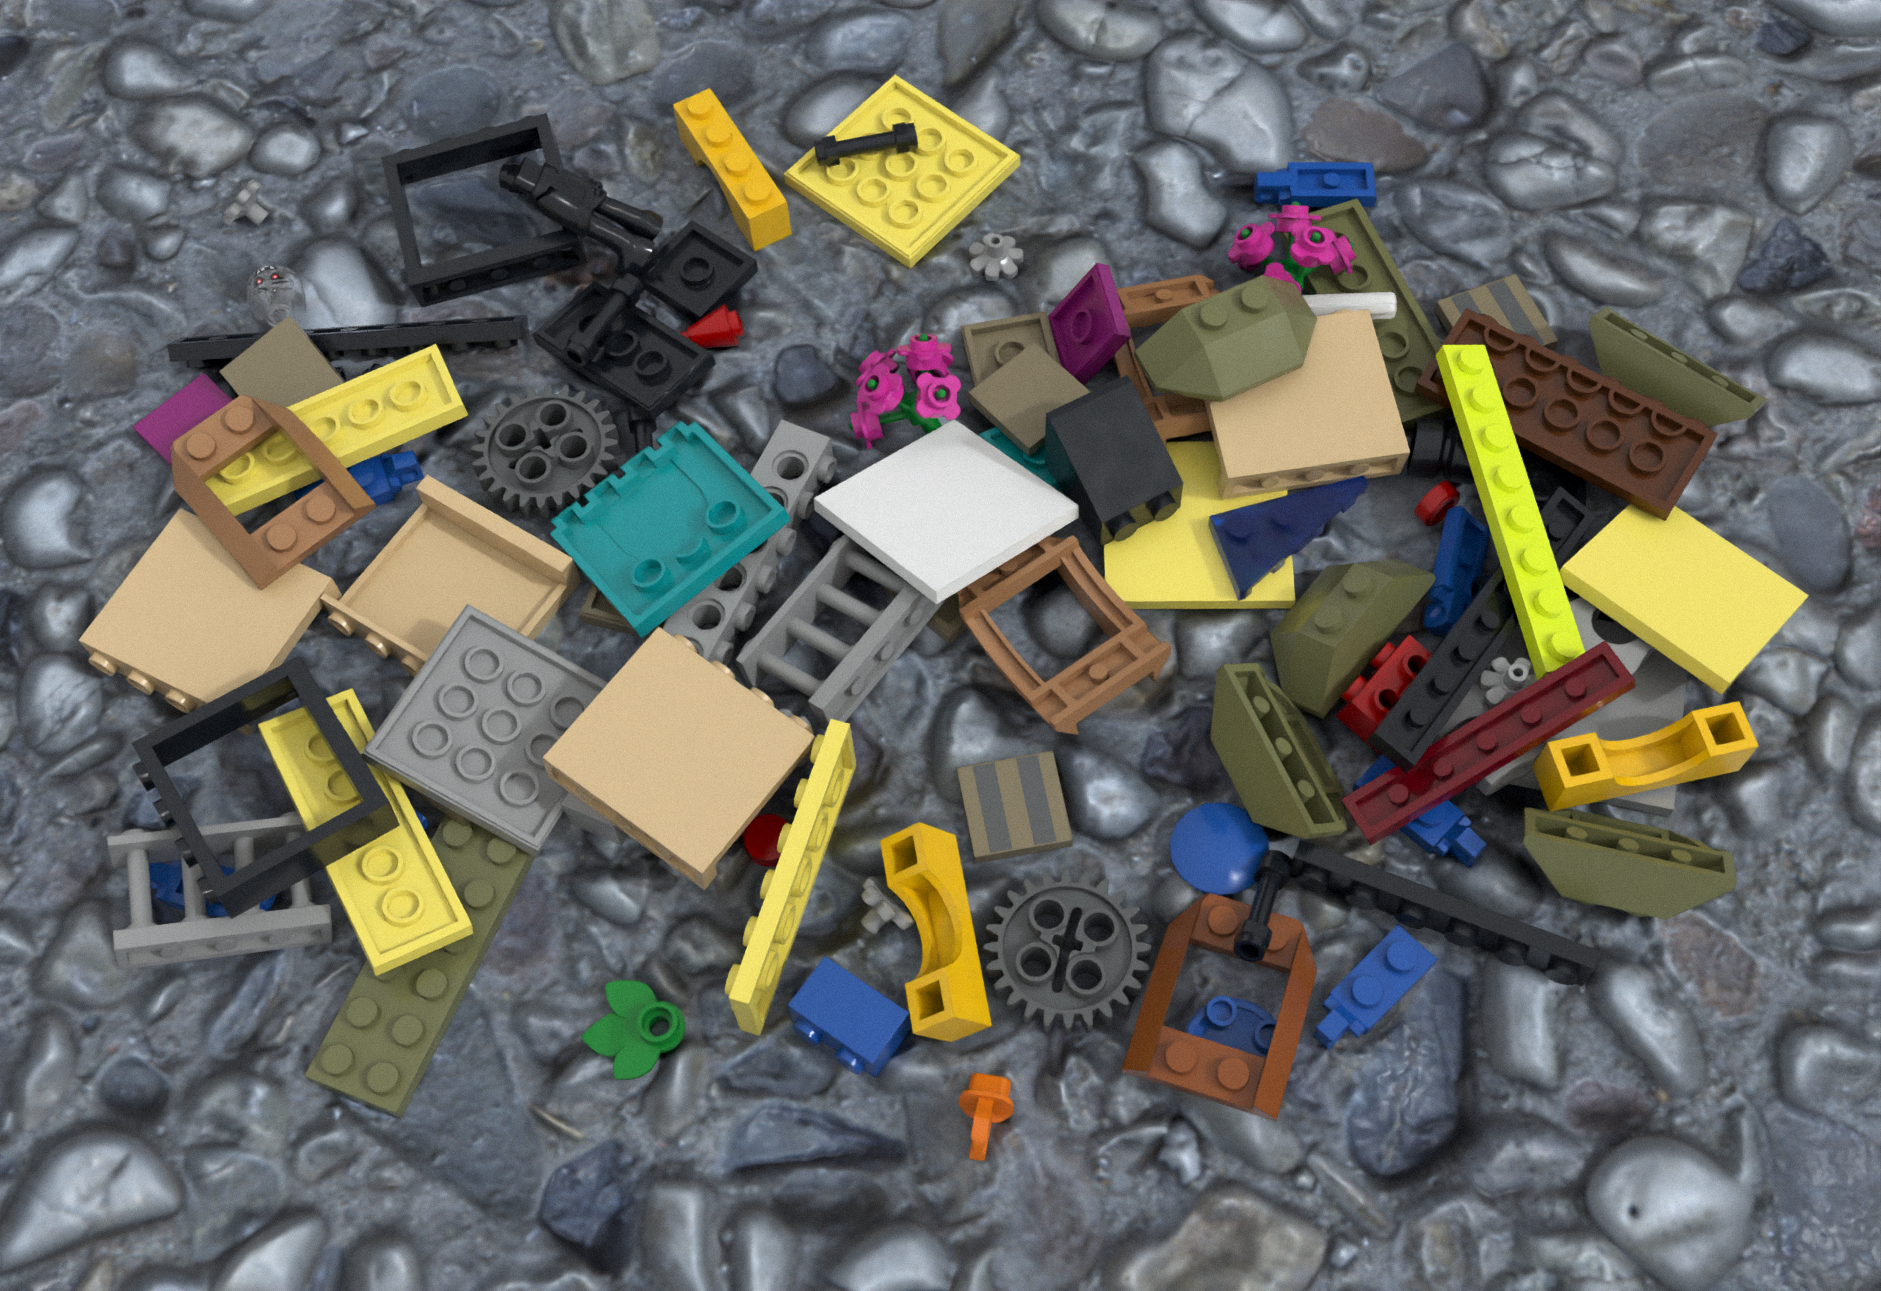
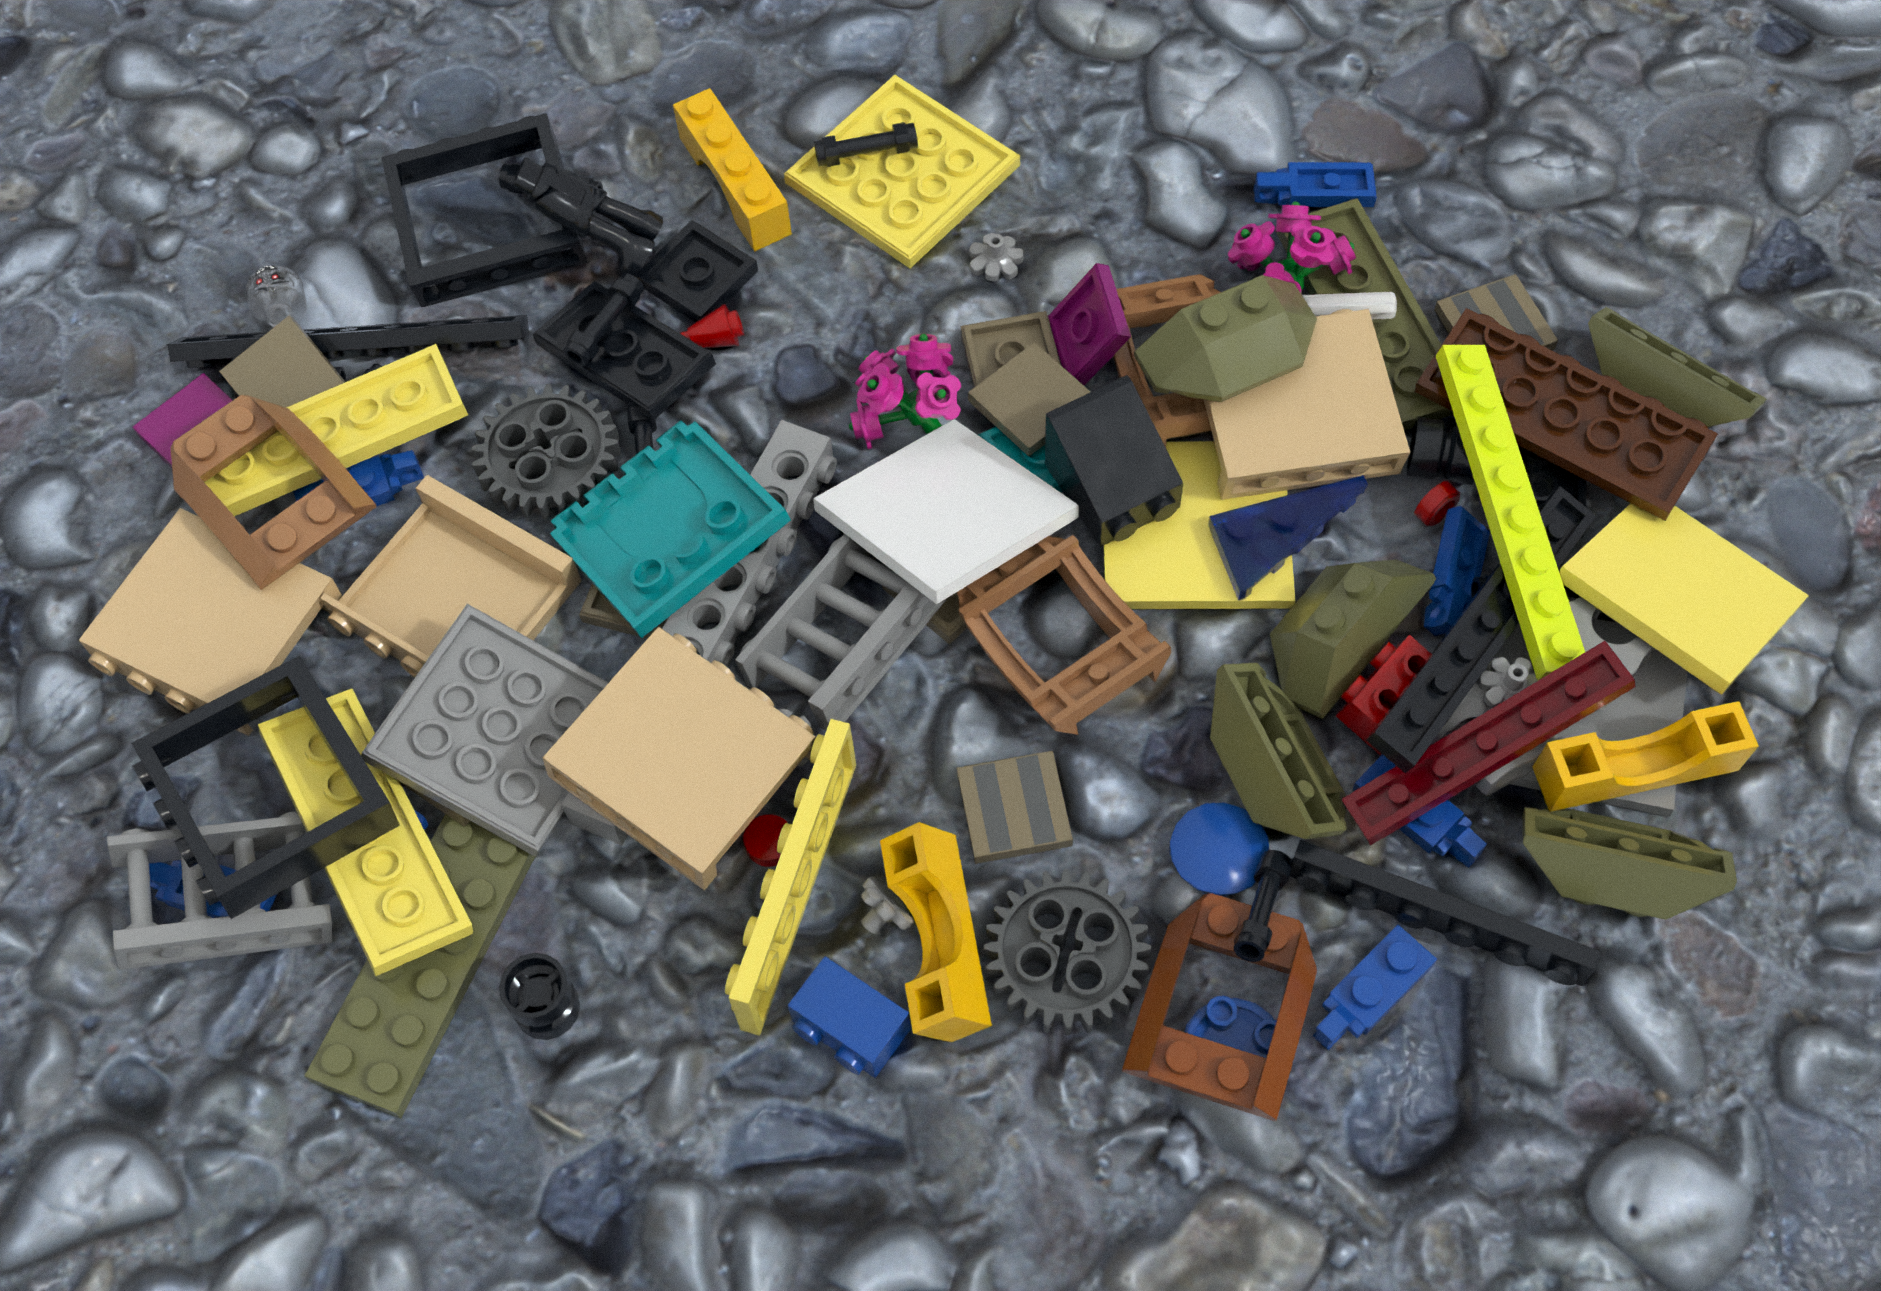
(246, 205): light grey plant -> none
(538, 984): none -> black wheel
(628, 1029): green plate -> none
(986, 1103): orange piece -> none

